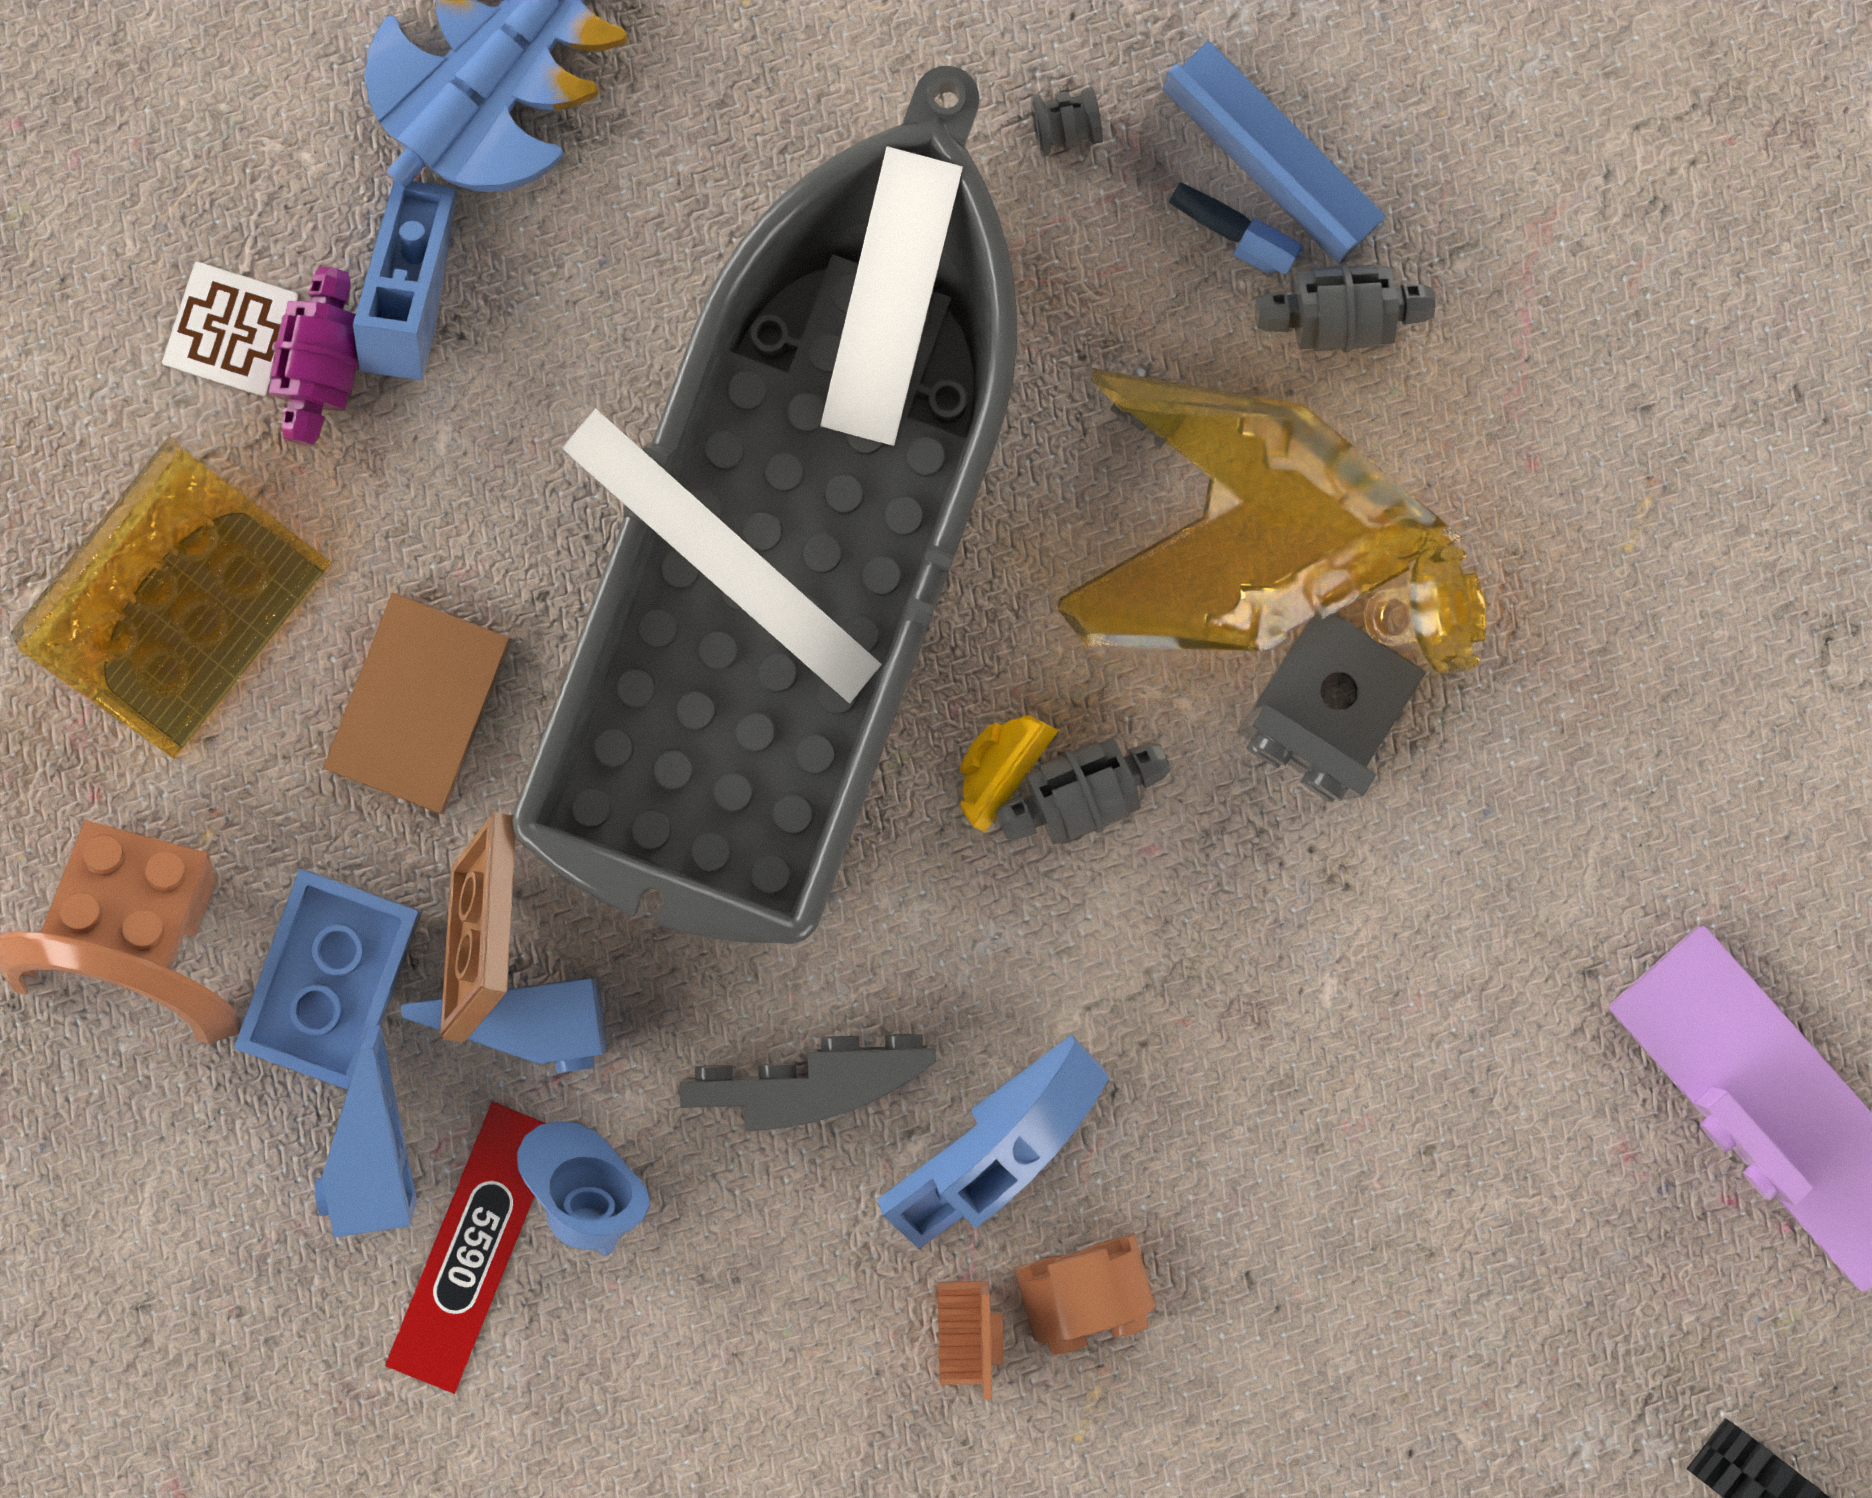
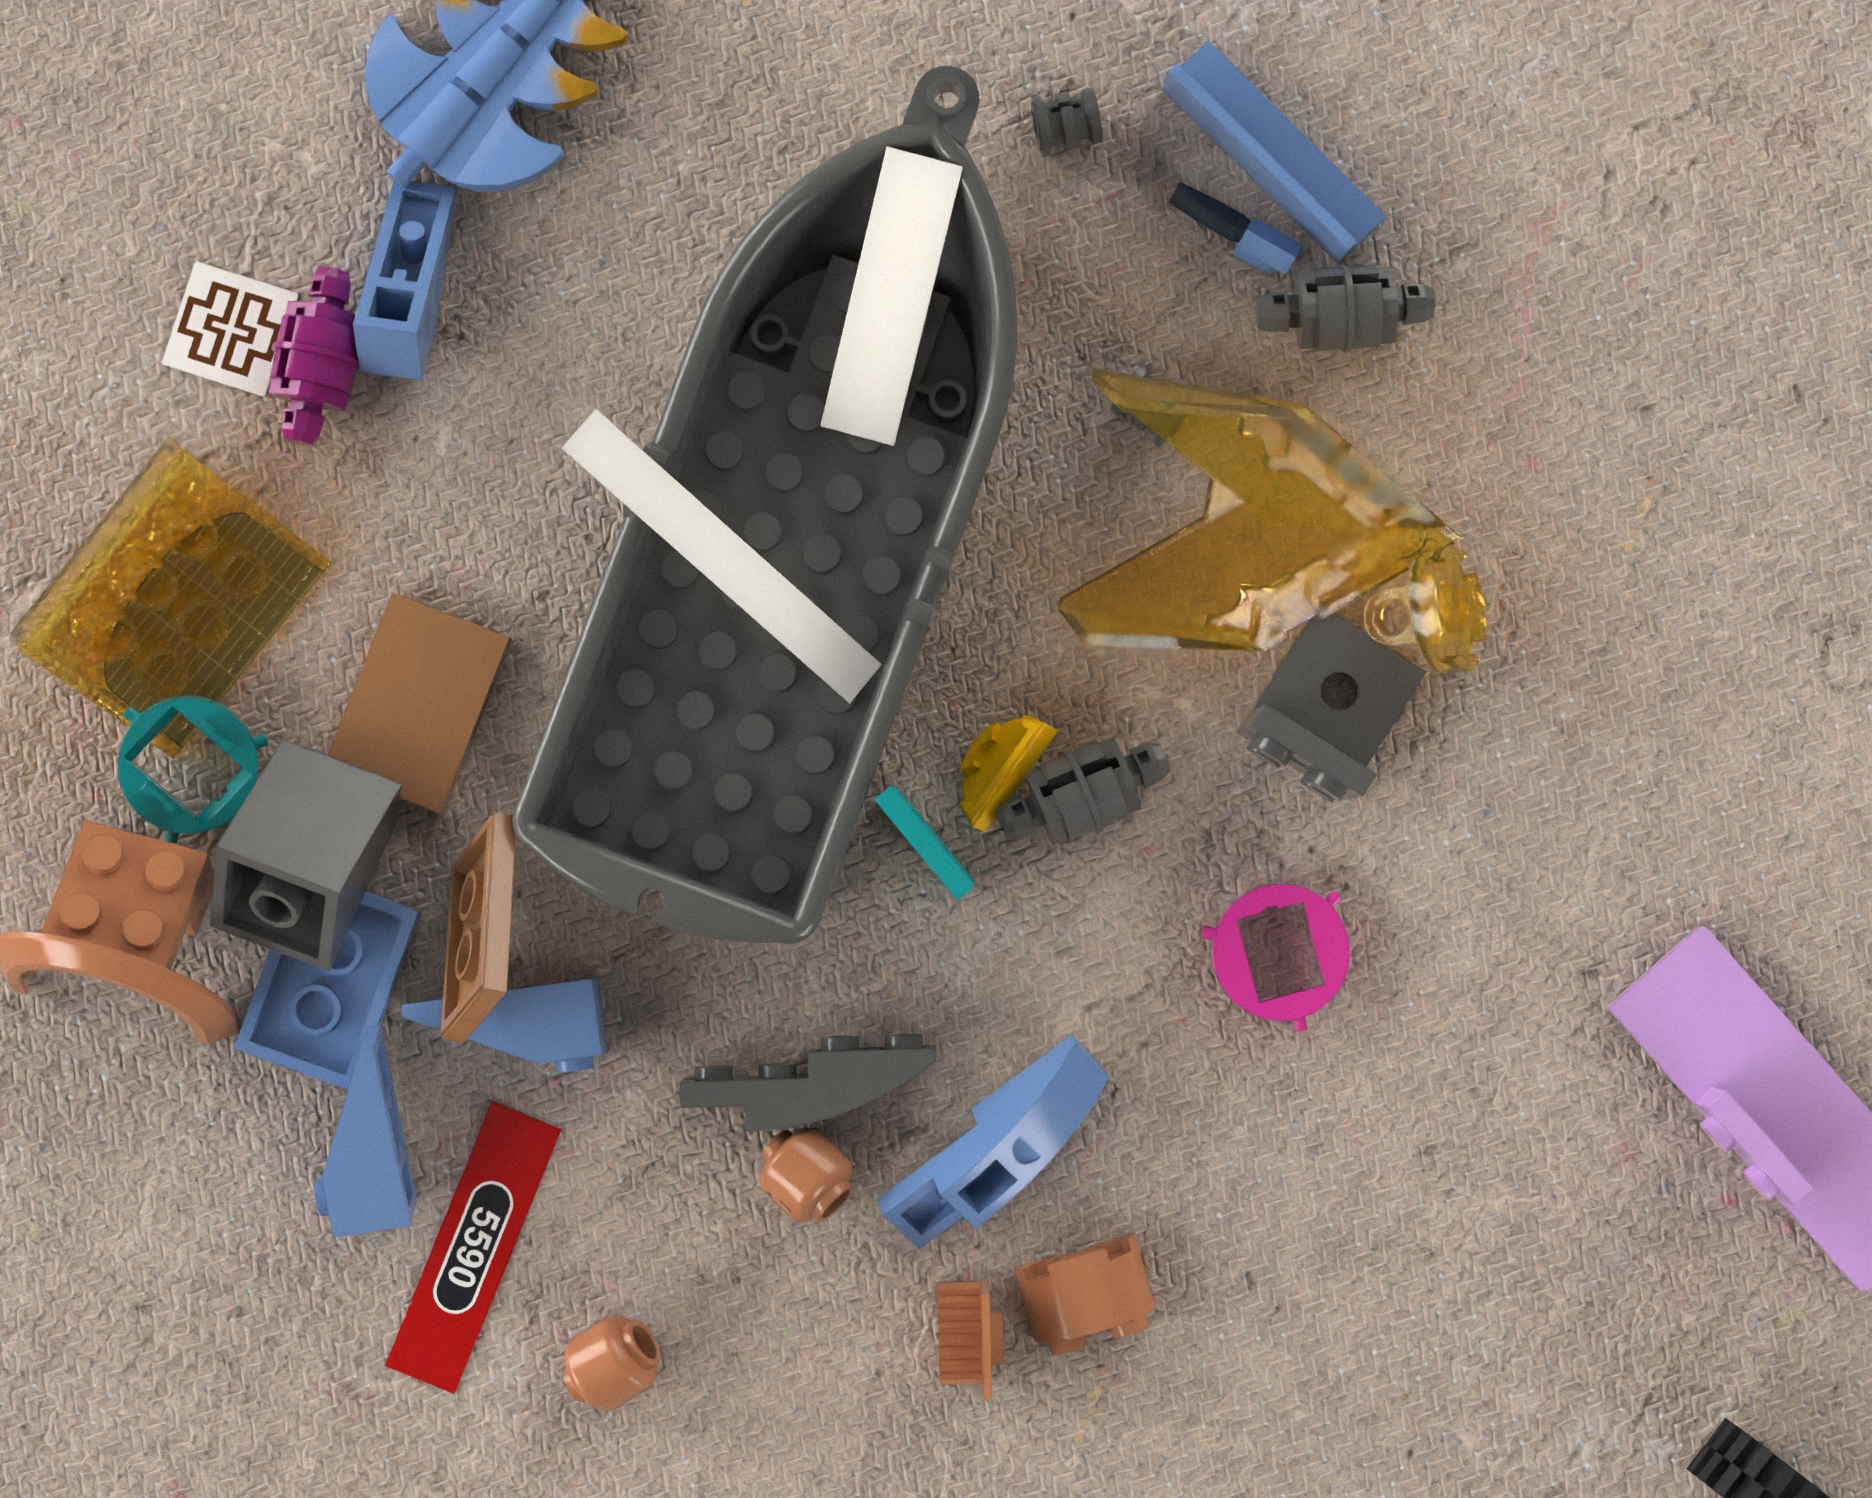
(152, 799): none -> teal piece
(302, 854): none -> dark grey slope
(582, 1185): medium blue piece -> none
(611, 1362): none -> nougat head
(806, 1175): none -> nougat head
(925, 841): none -> teal tile
(1328, 940): none -> dark pink piece

